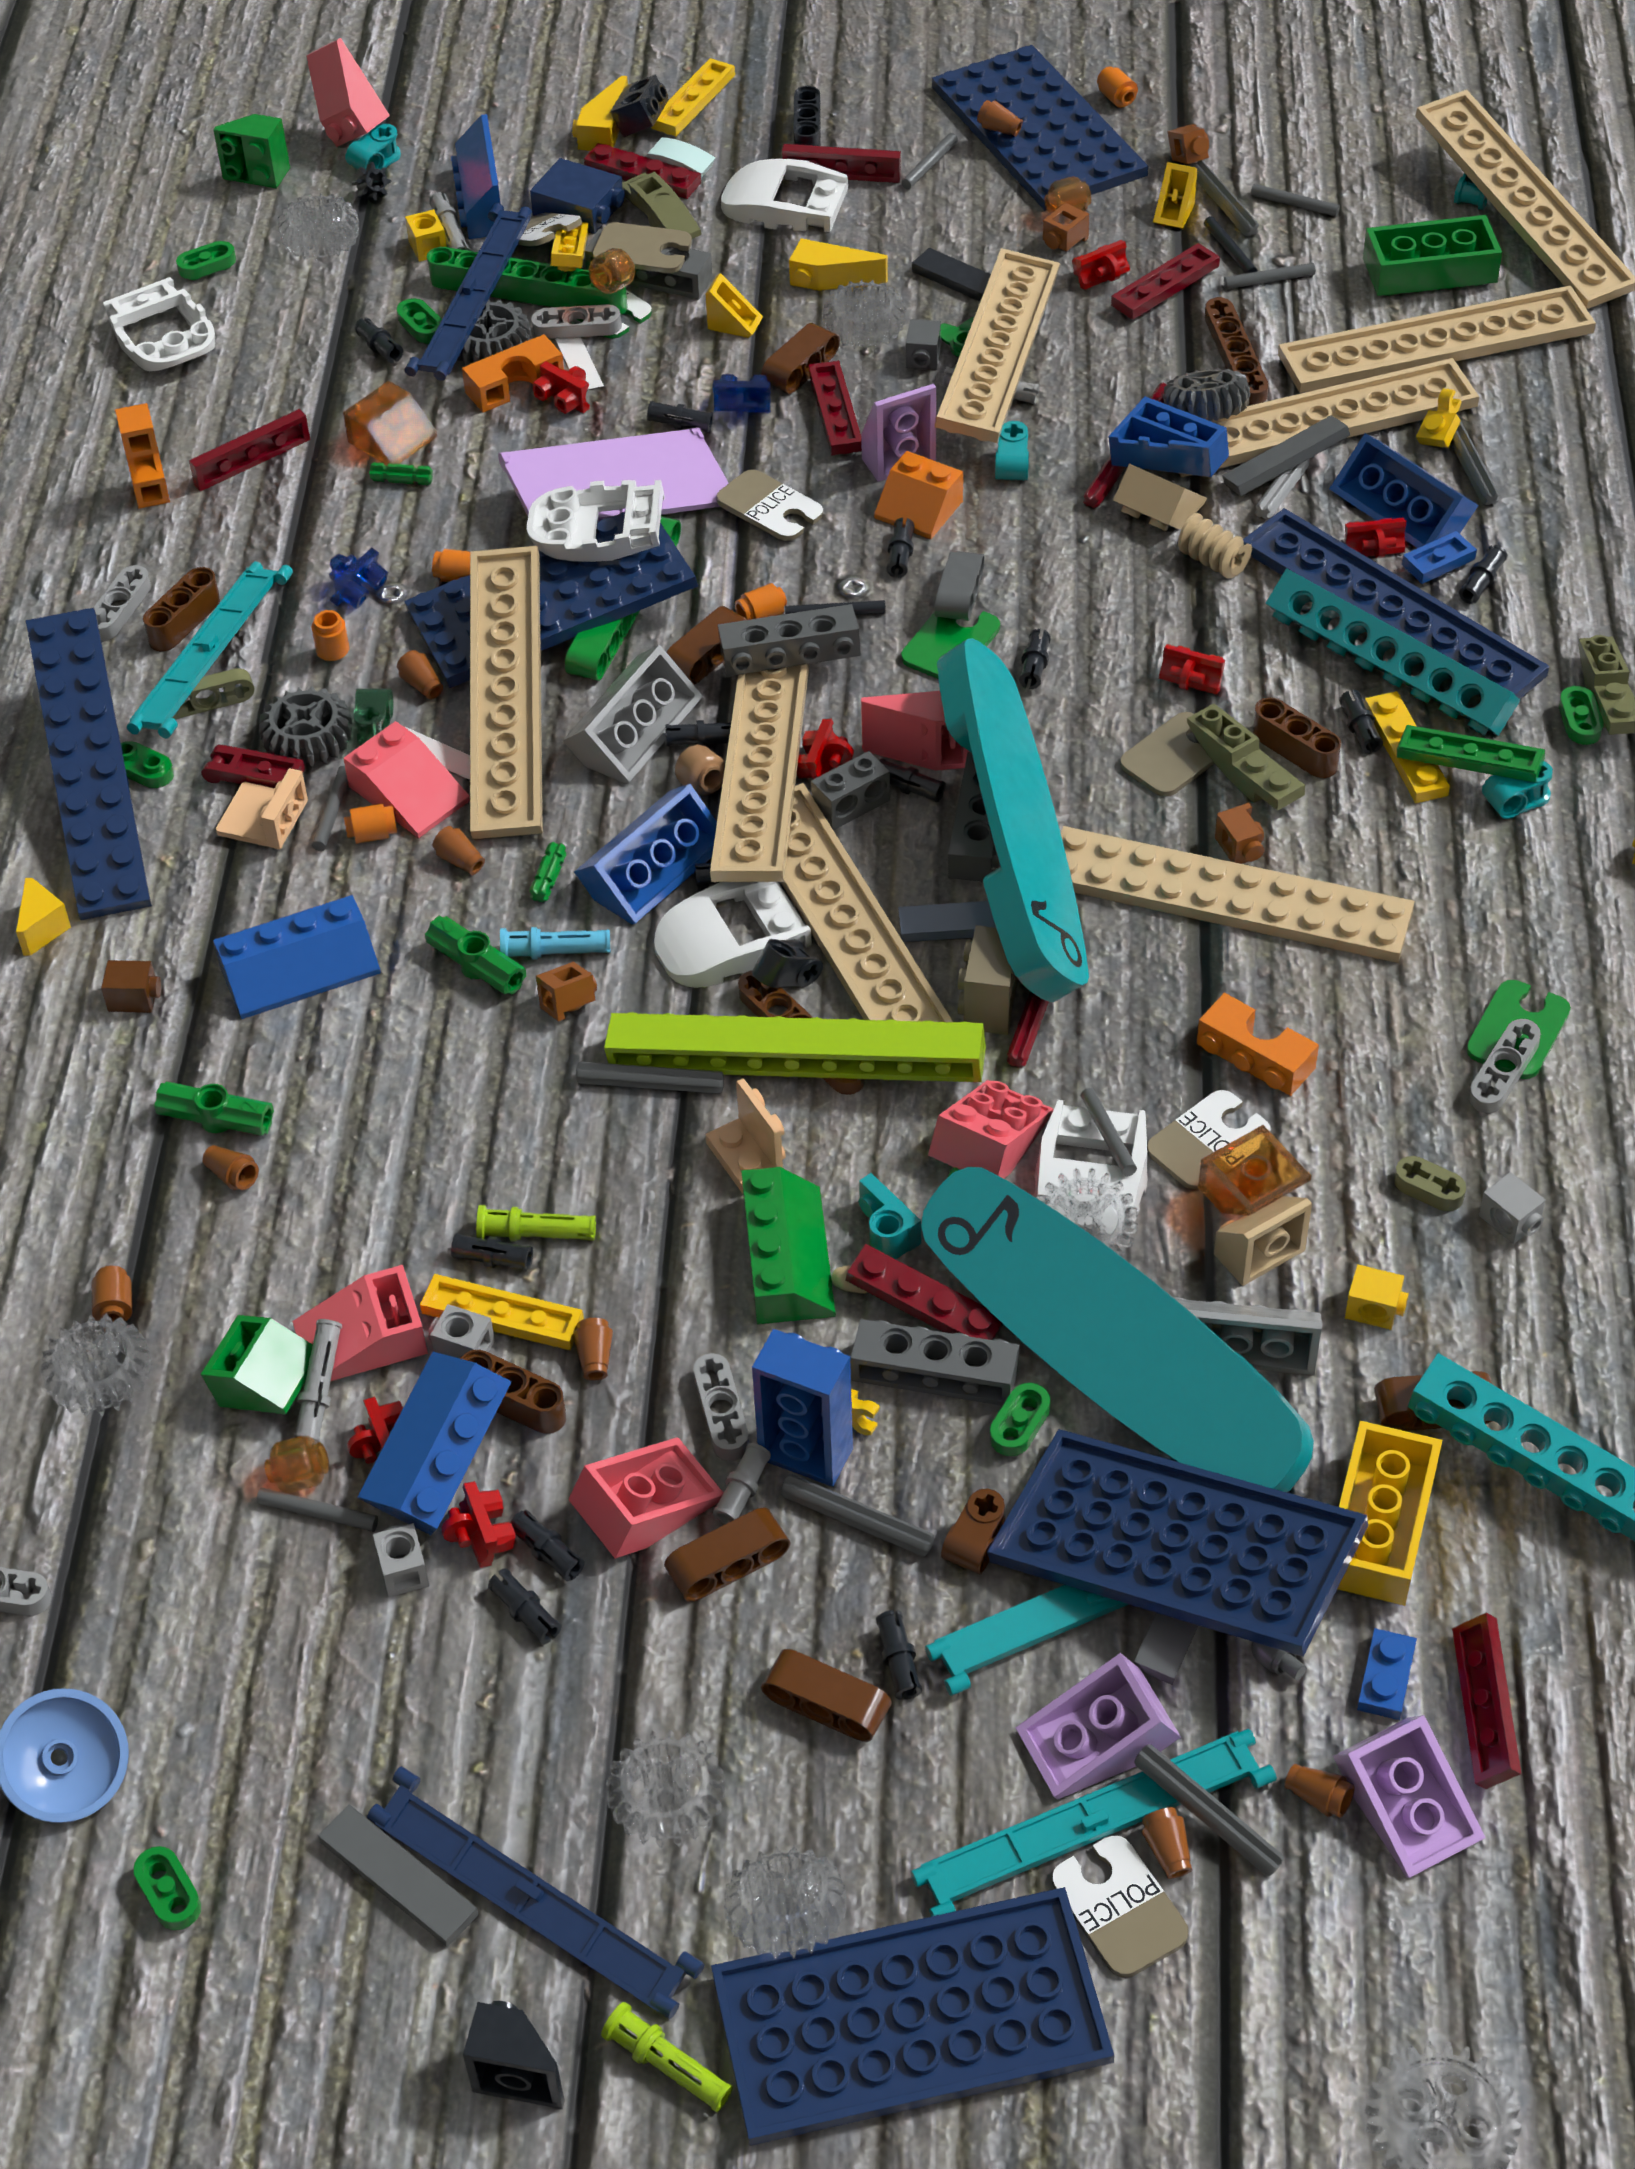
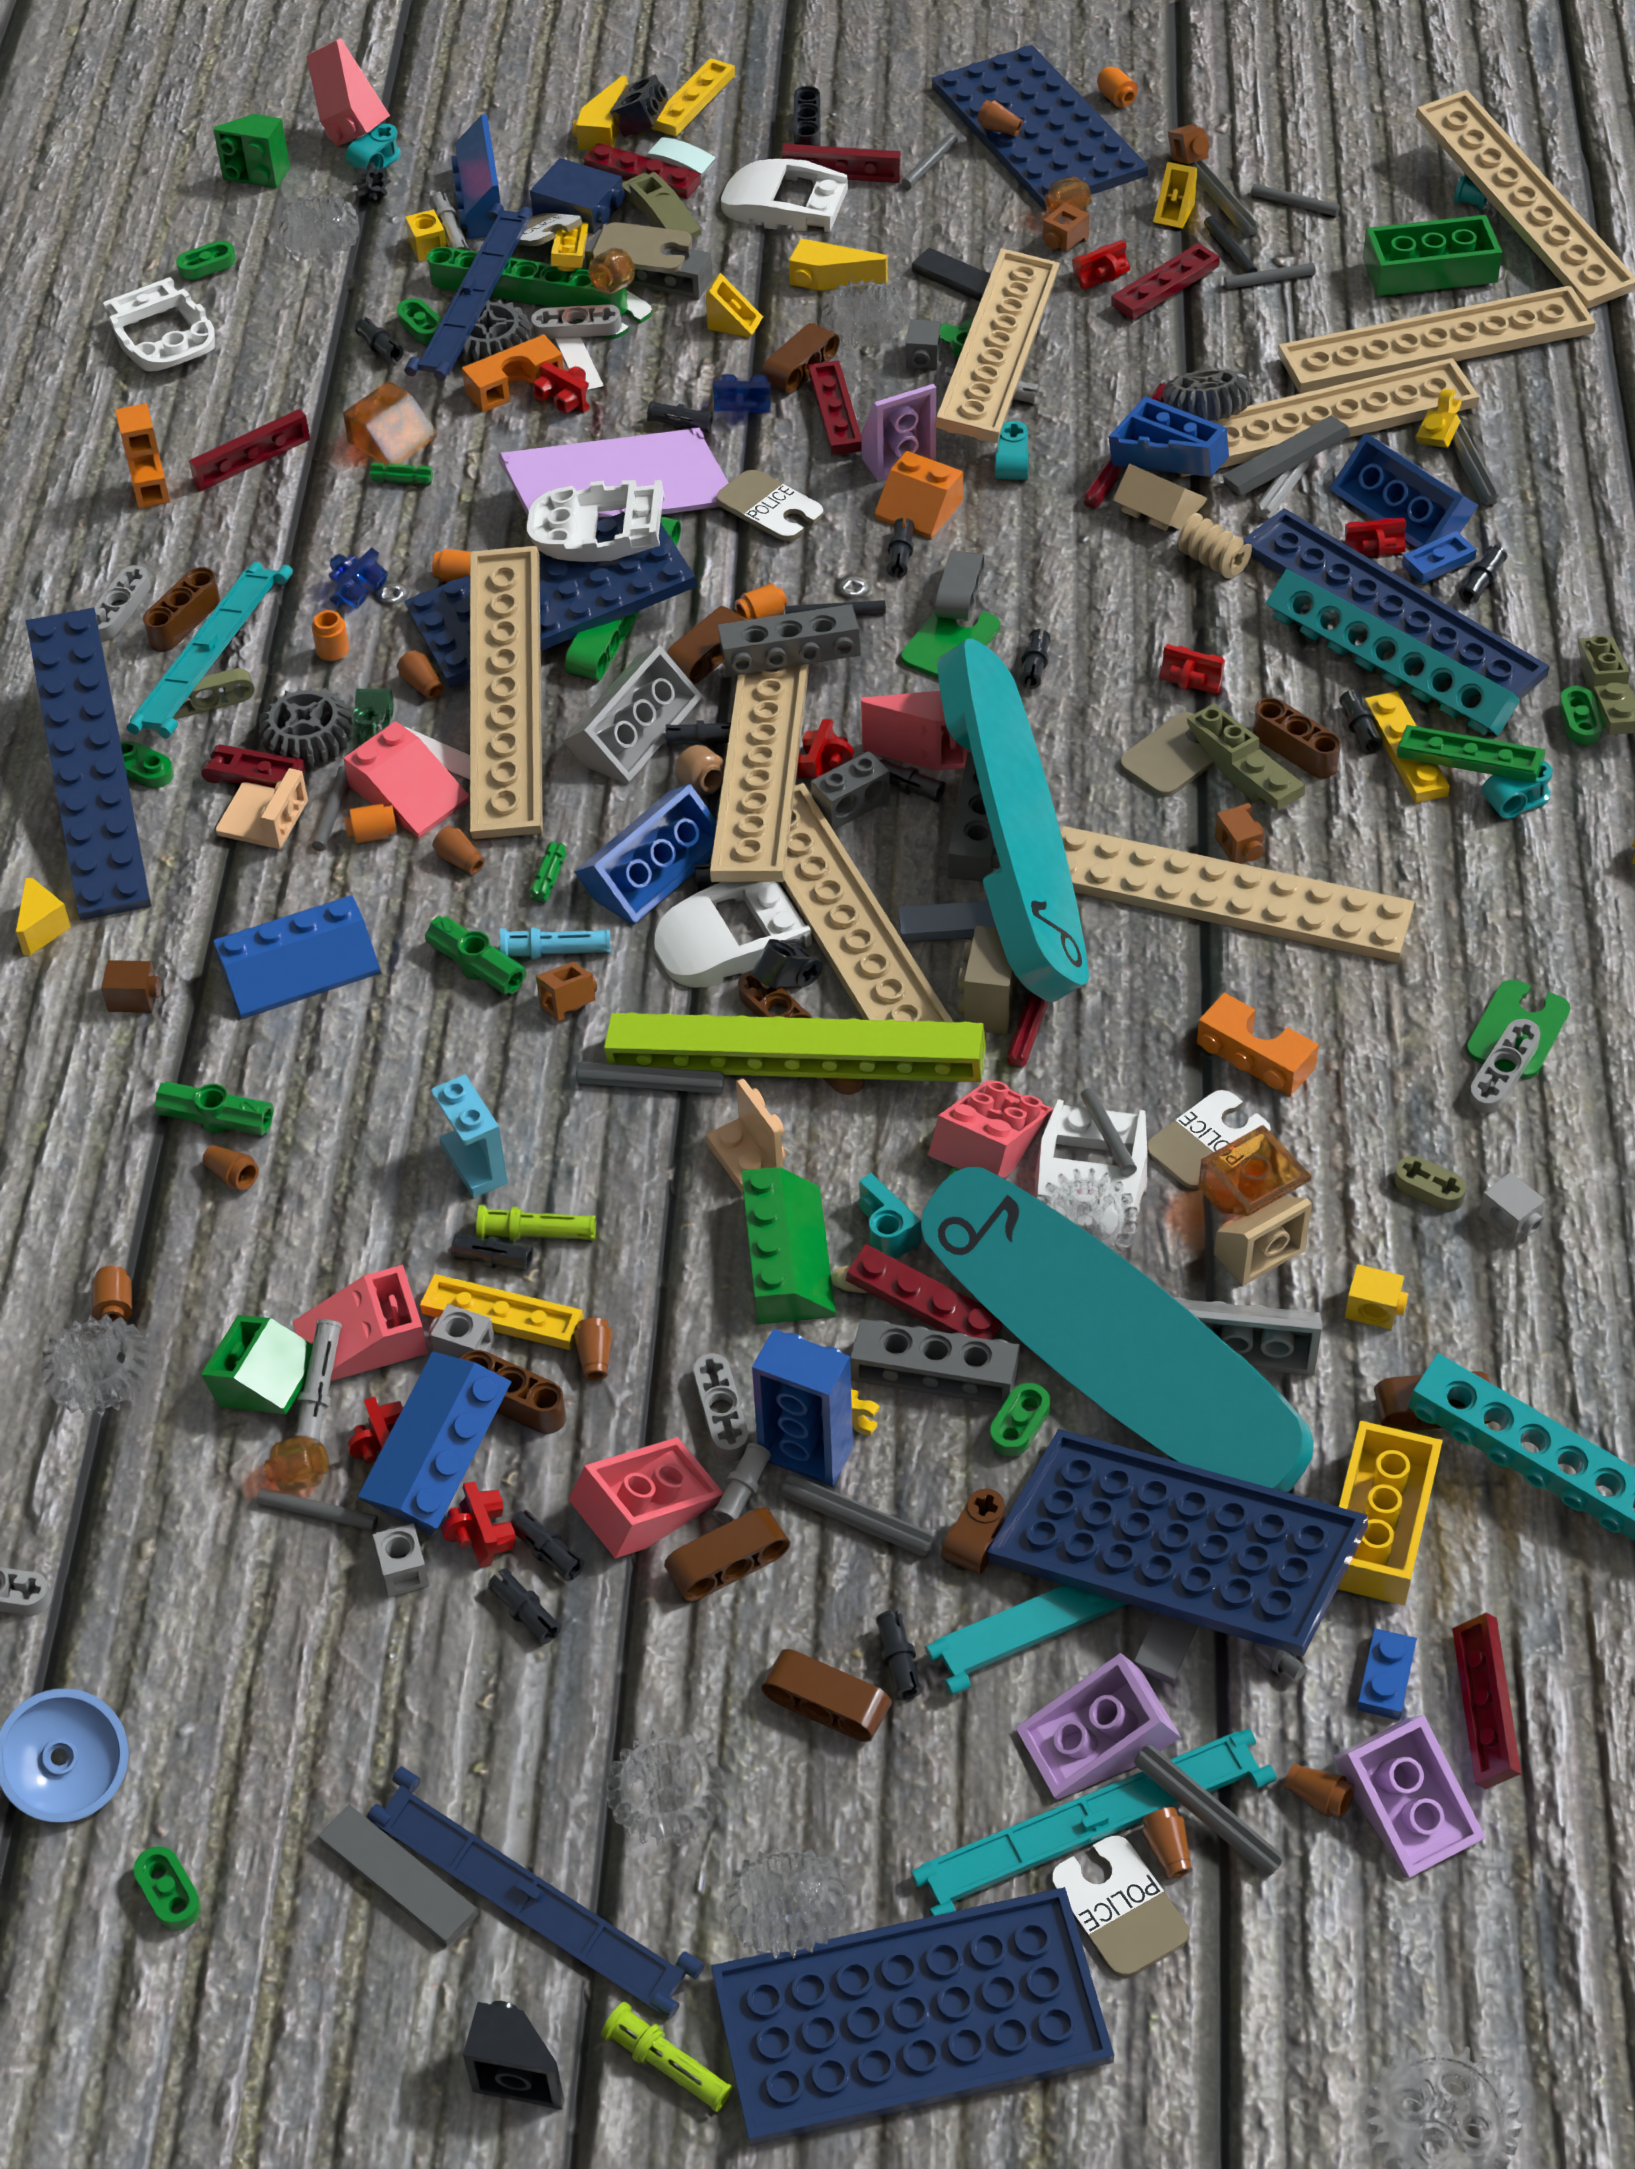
(476, 1140): none -> medium azure panel
(1235, 340): reddish brown beam -> none

